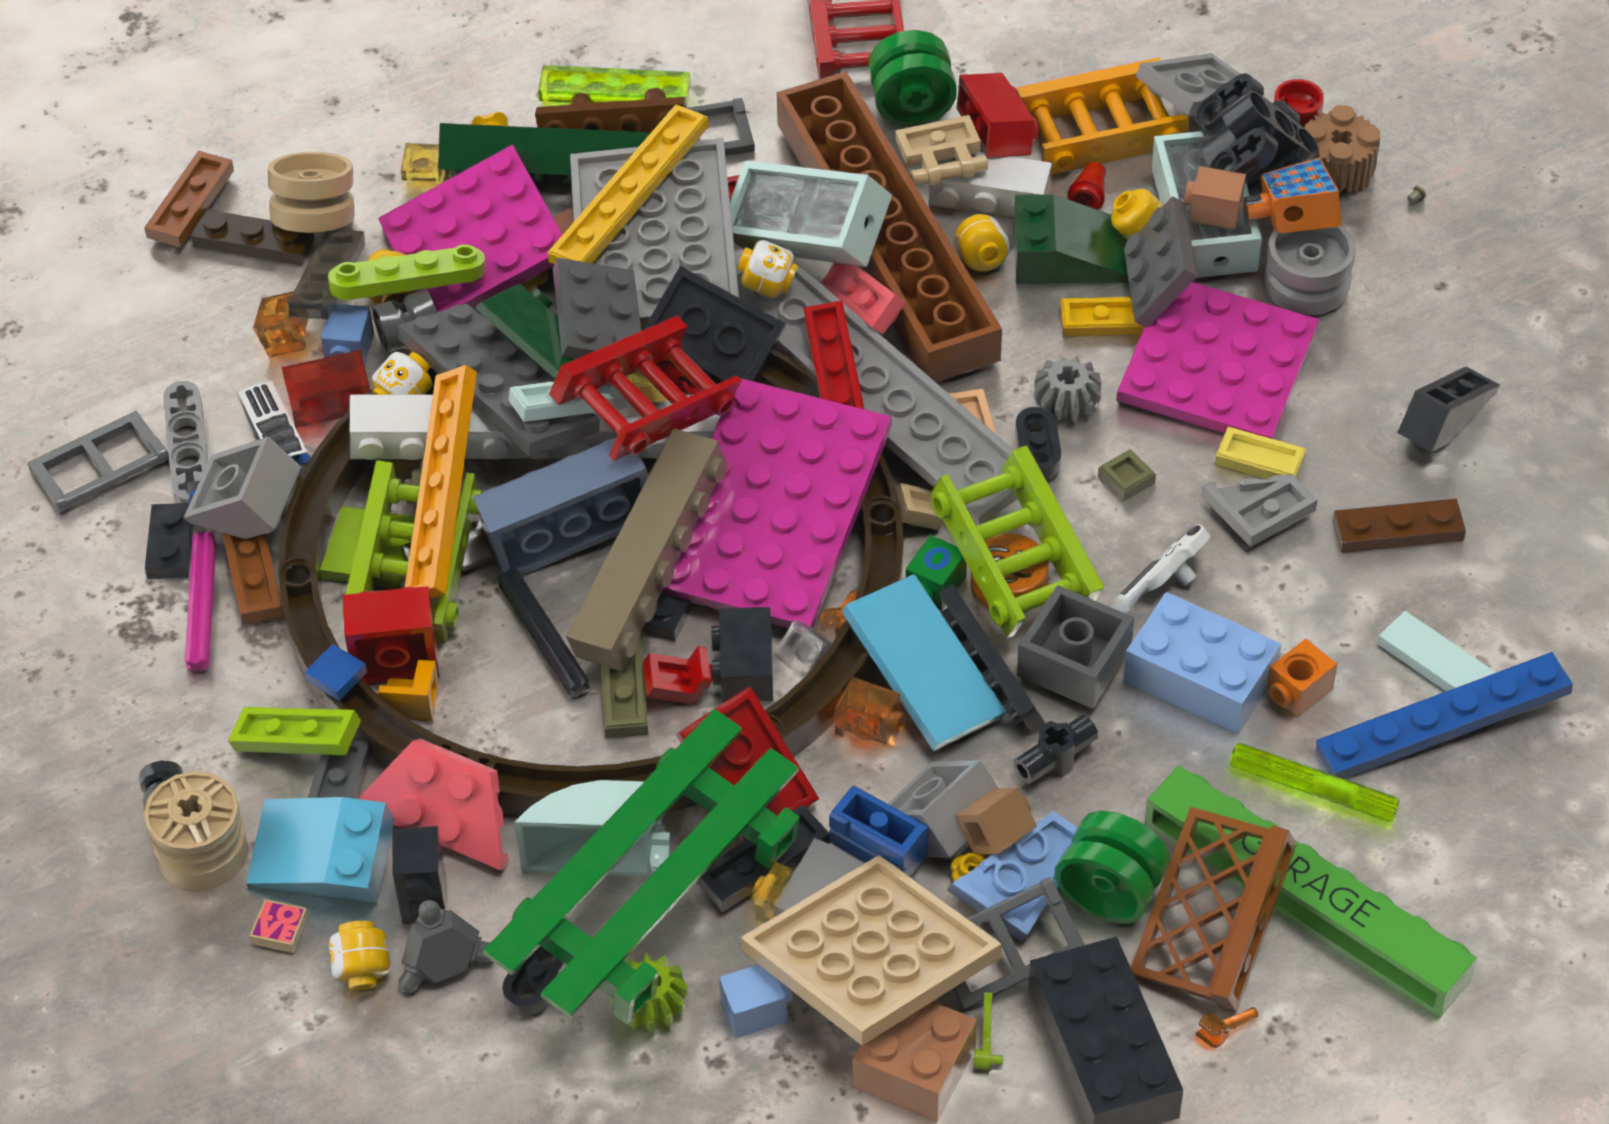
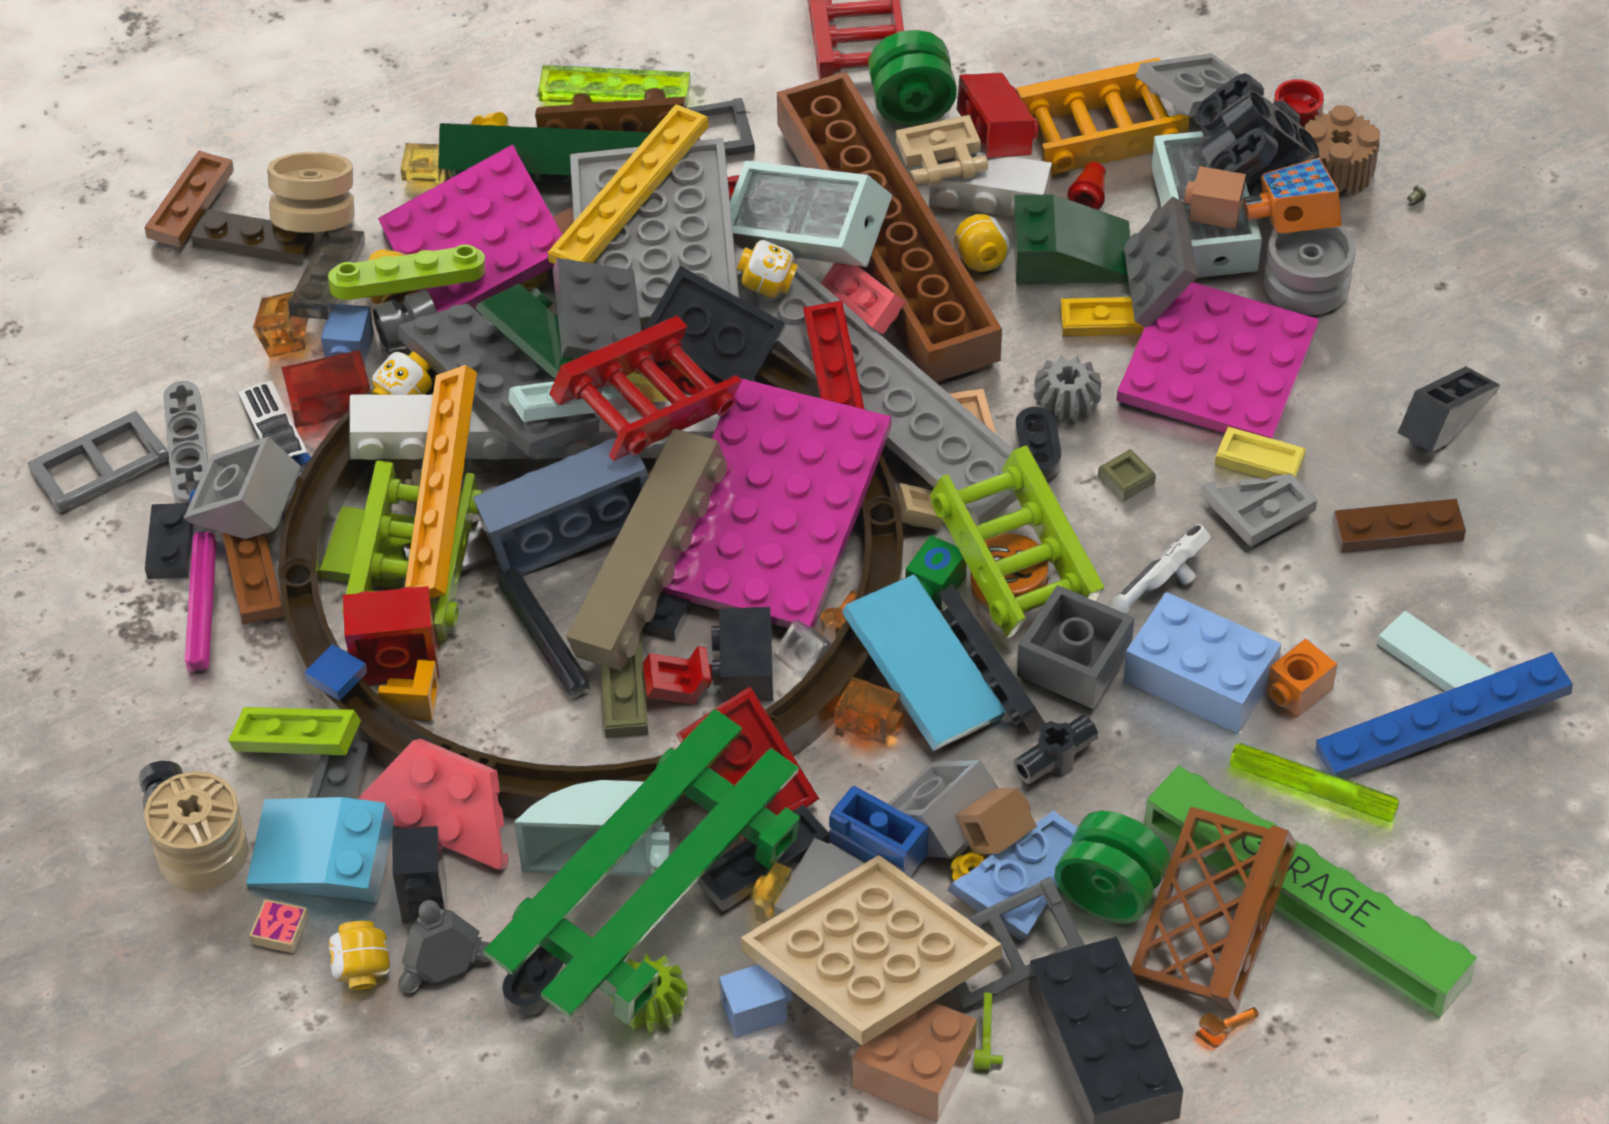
(1133, 211): yellow head -> none

